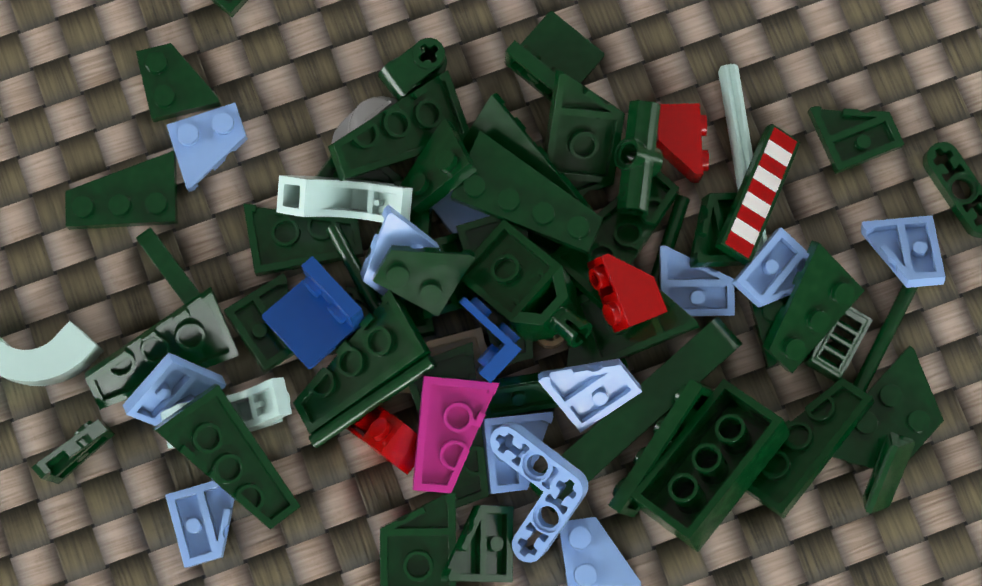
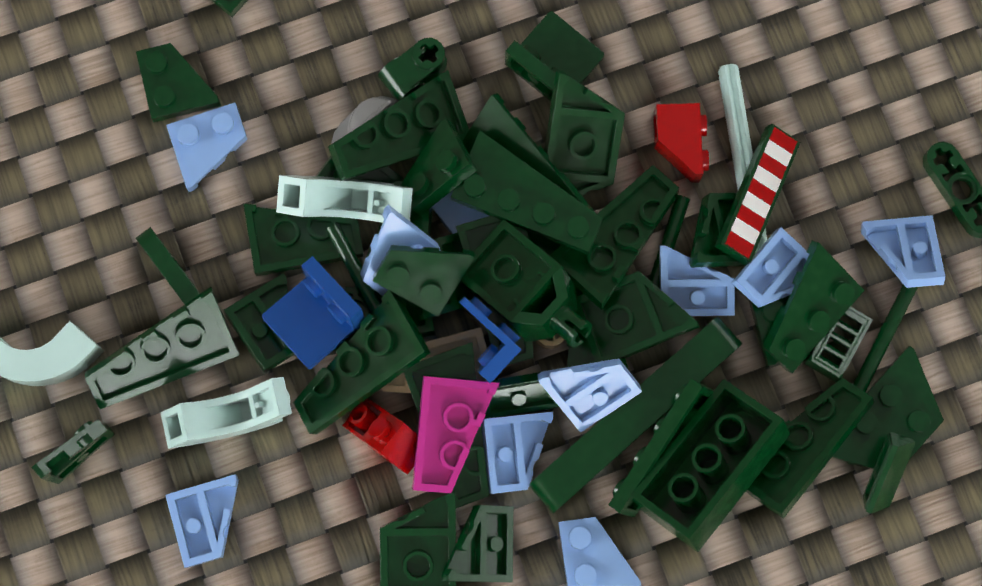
(127, 198): dark green wing -> none
(167, 385): light blue wing -> none
(224, 449): dark green wing -> none
(372, 401): dark green bar -> none
(550, 482): light blue beam -> none
(625, 291): red slope -> none
(638, 157): dark green piece -> none
(854, 136): dark green wing -> none

